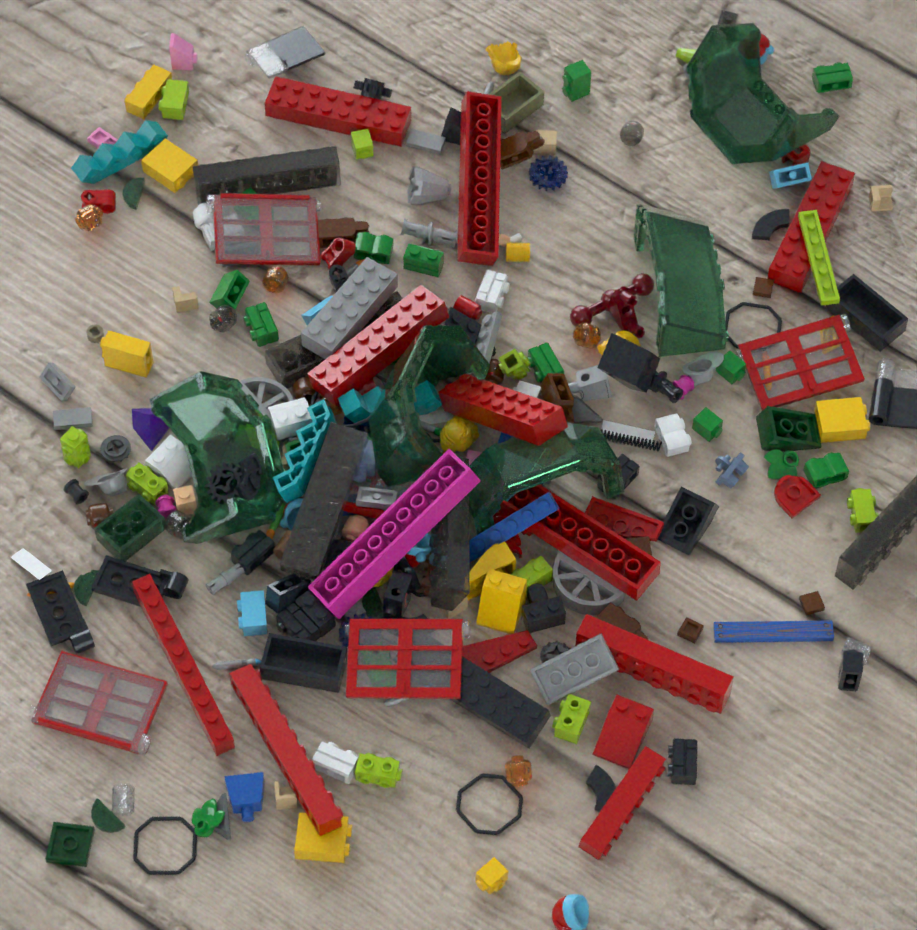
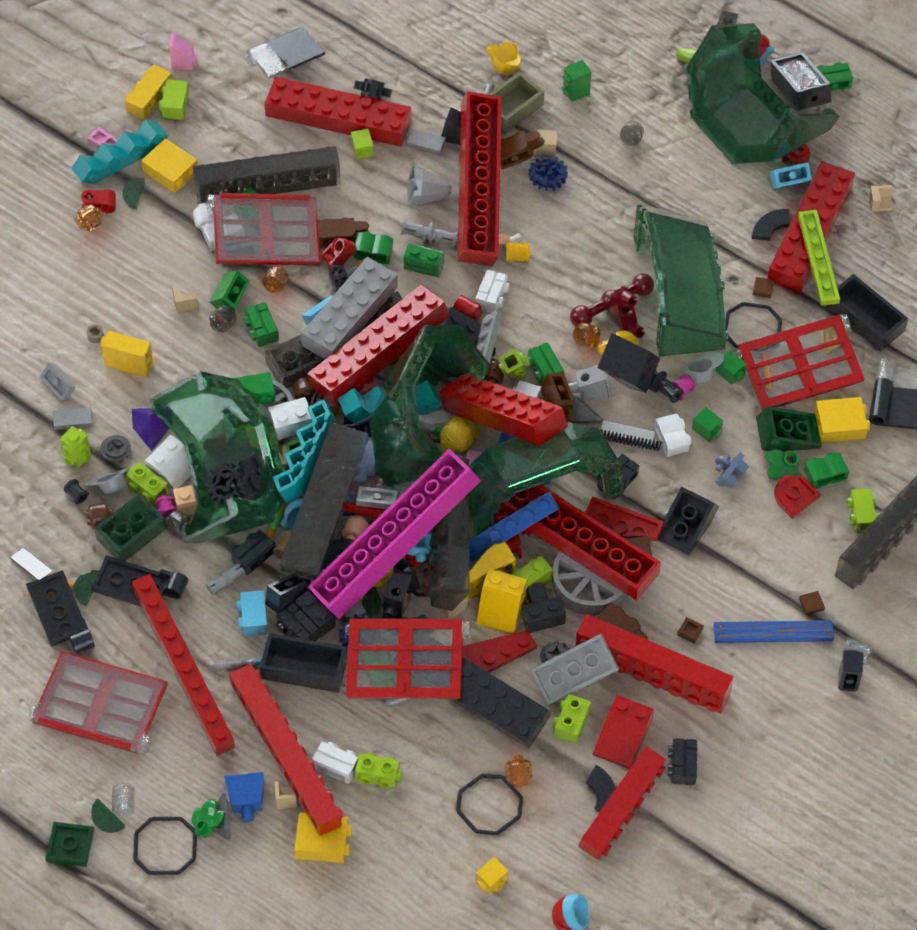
(259, 387): none -> green slope
(800, 81): none -> black brick

